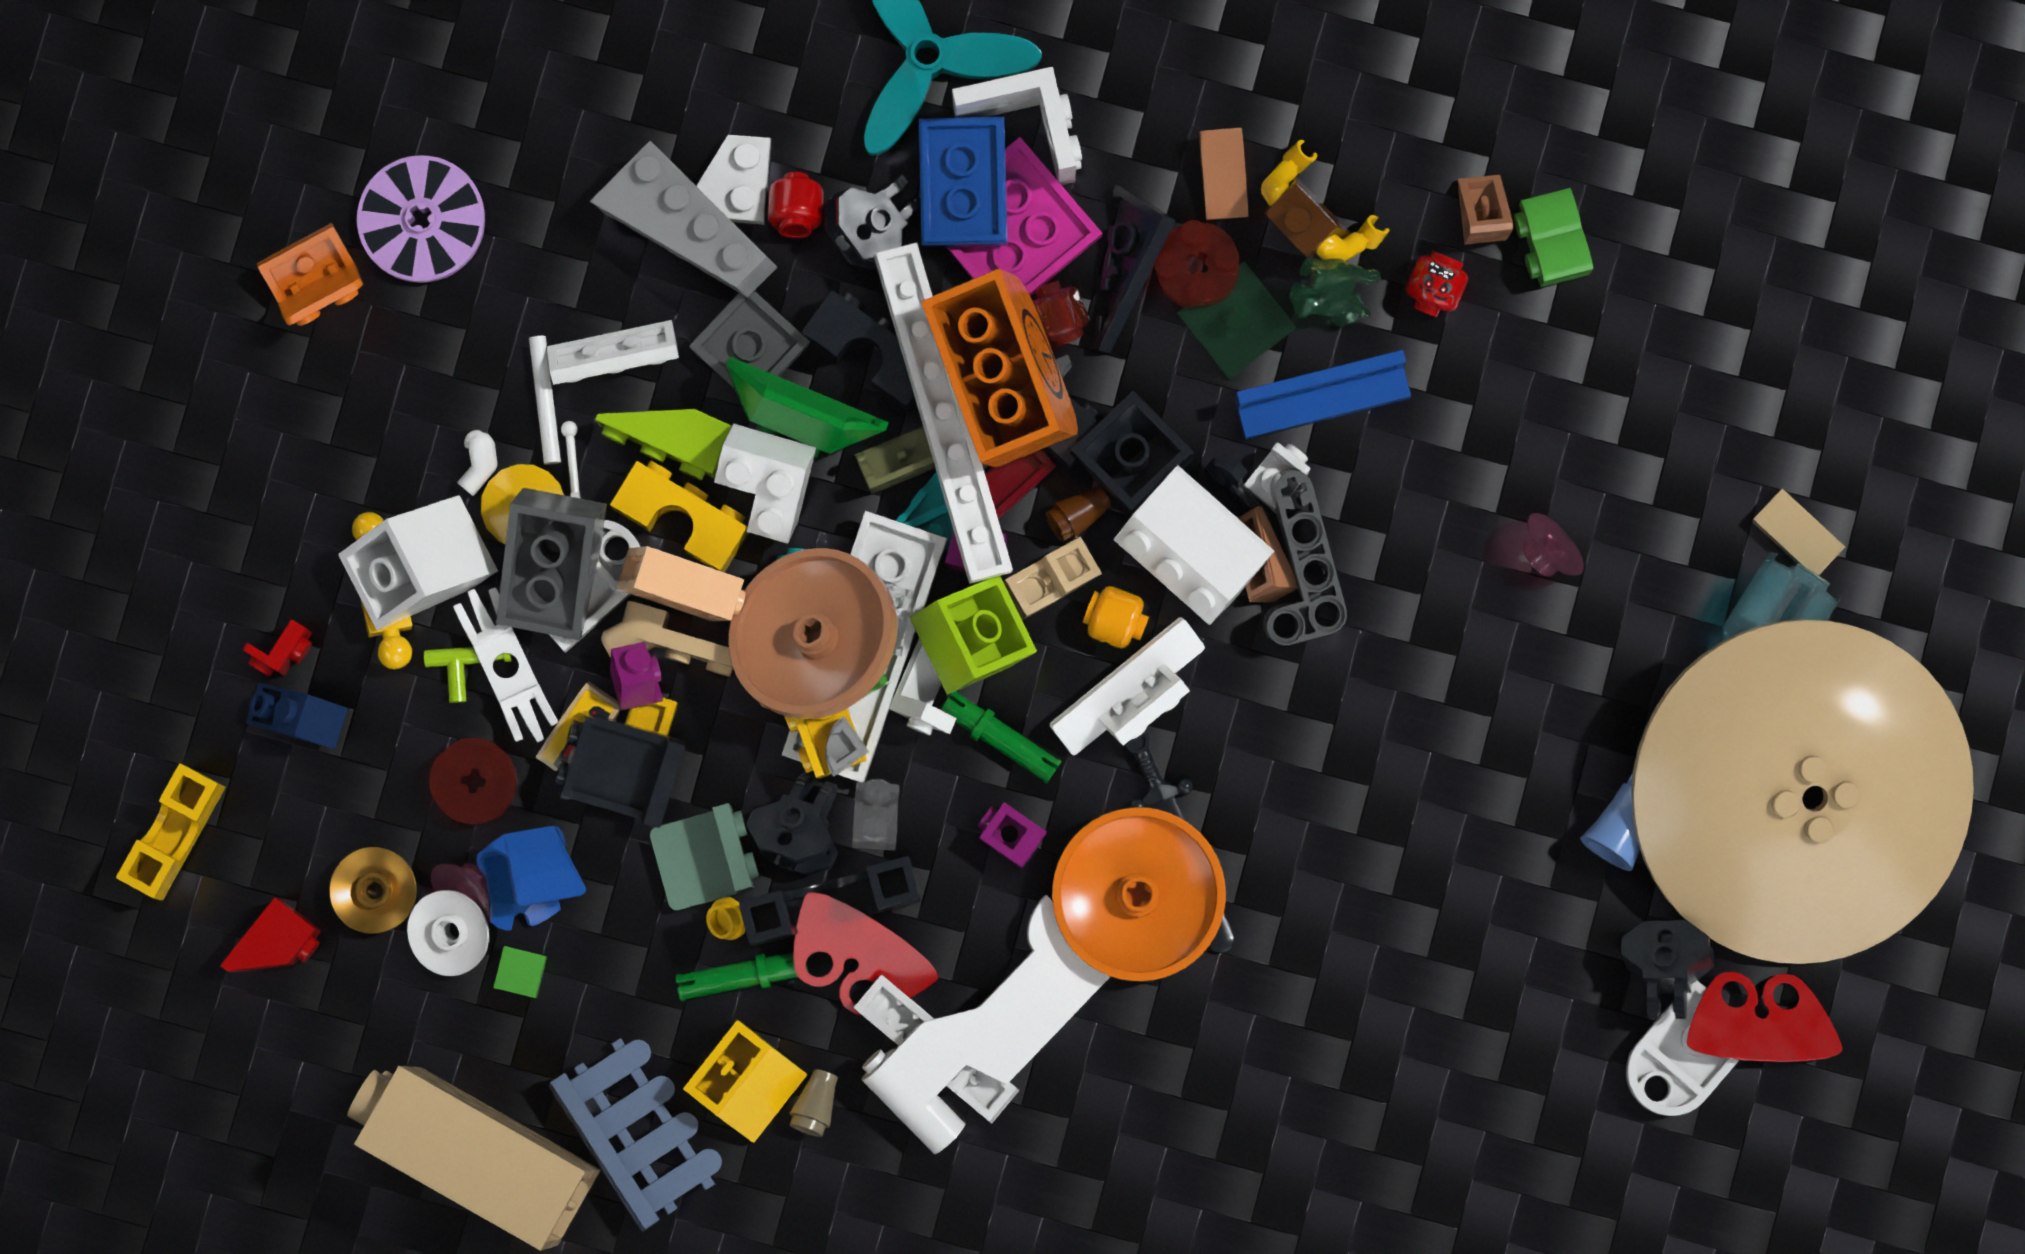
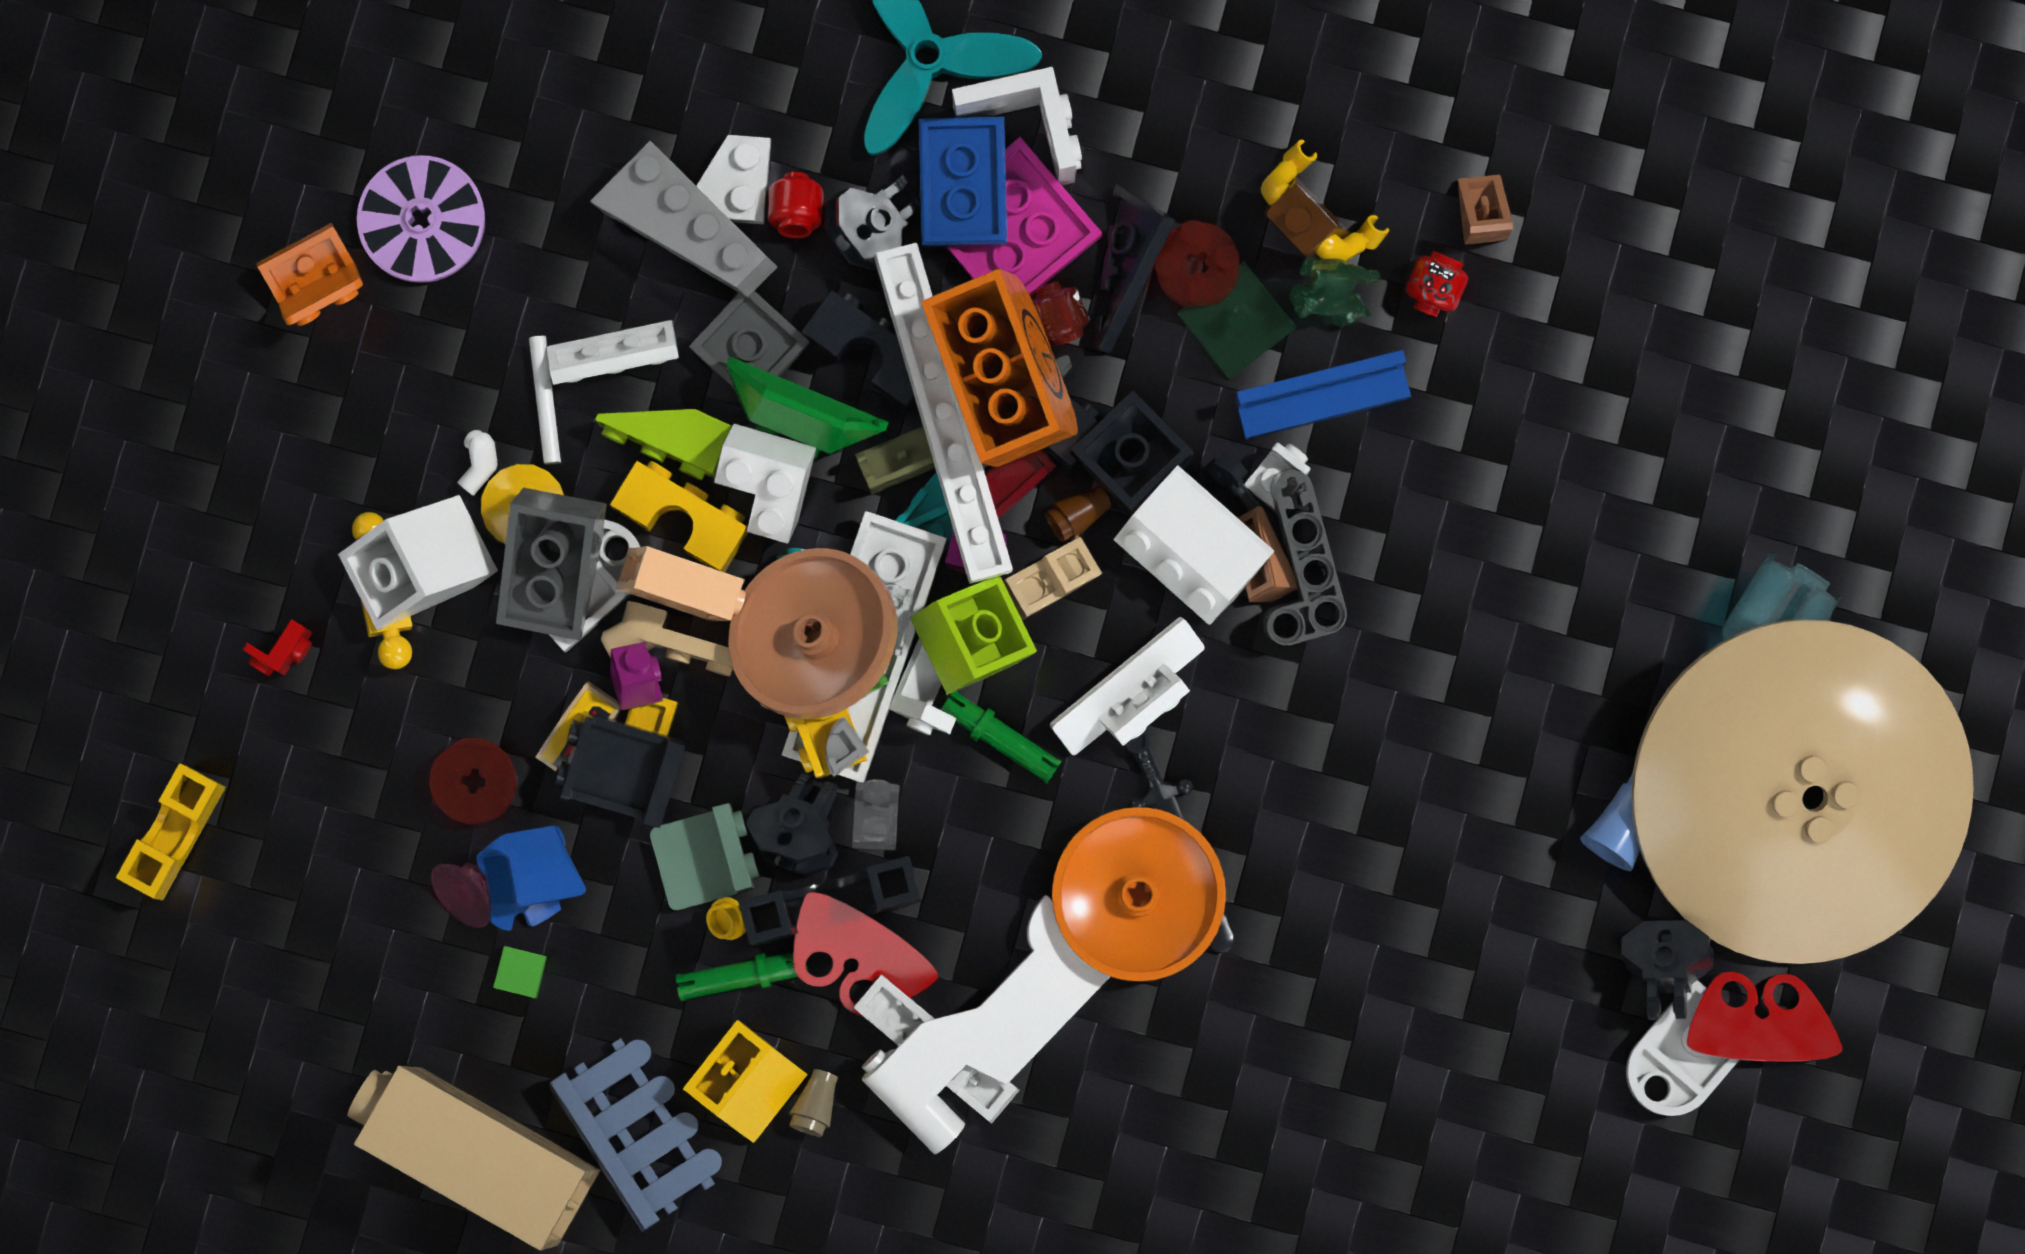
(274, 940): red slope -> none
(296, 715): dark blue slope -> none
(351, 884): pearl gold dish -> none
(431, 935): white dish -> none
(455, 660): lime piece -> none
(513, 690): white piece -> none
(569, 430): white hinge -> none
(1028, 837): magenta brick -> none
(1115, 617): light orange head -> none
(1223, 173): nougat slope -> none
(1551, 548): clear pink piece -> none
(1554, 238): bright green brick -> none
(1798, 533): tan tile -> none

